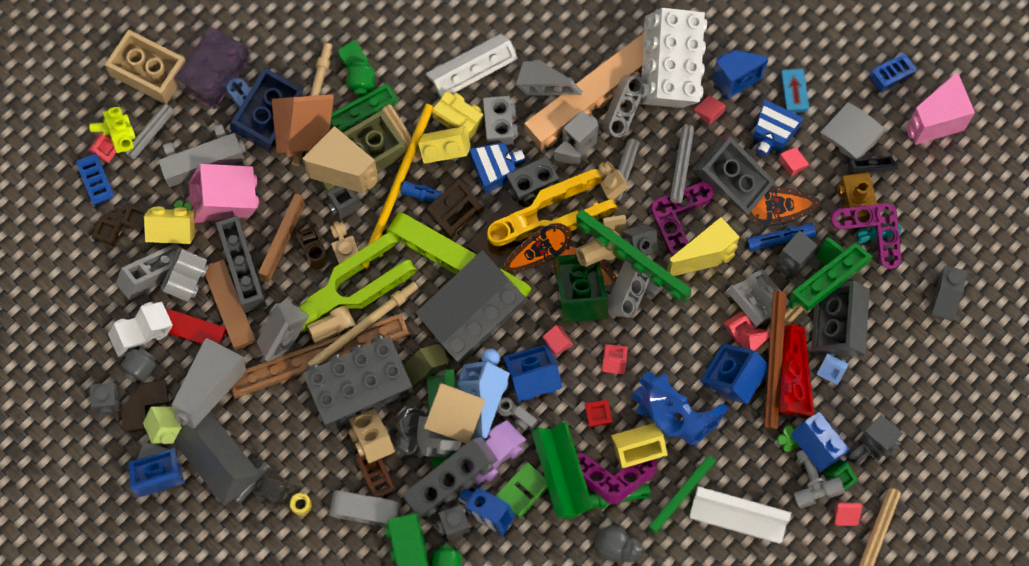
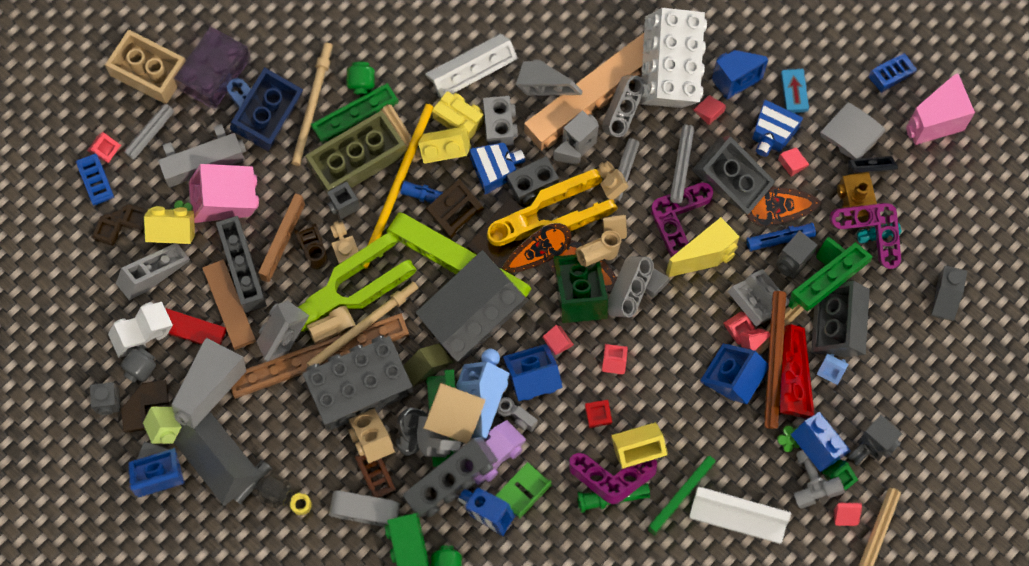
(117, 127): neon yellow brick -> none
(184, 274): light grey brick -> none
(301, 122): nougat slope -> none
(341, 163): tan slope -> none
(351, 53): green slope -> none
(453, 522): dark grey brick -> none
(562, 471): green panel -> none
(617, 546): dark grey hair -> none
(627, 252): green plate -> none
(642, 238): dark grey brick -> none
(662, 403): blue hips -> none

